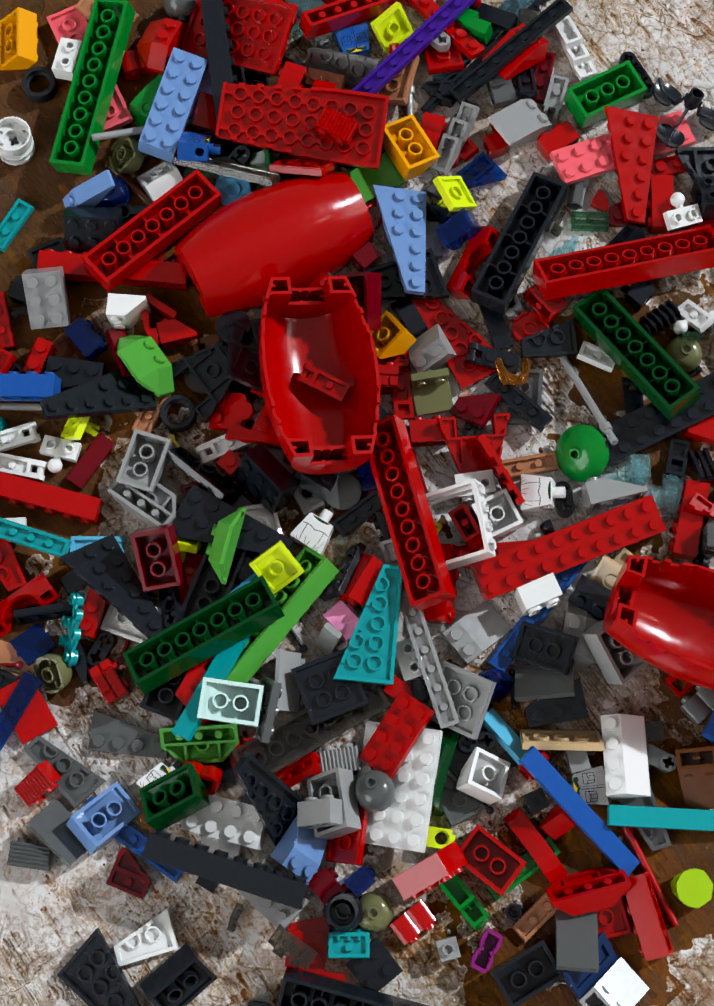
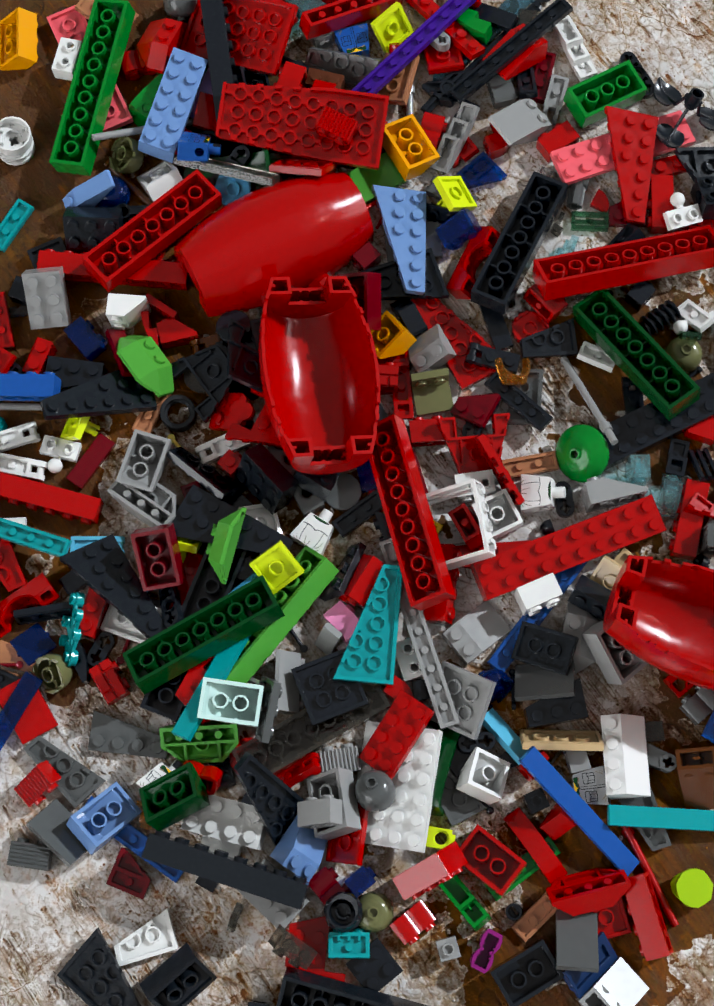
(34, 73): black tyre -> none
(324, 383): red plate -> none

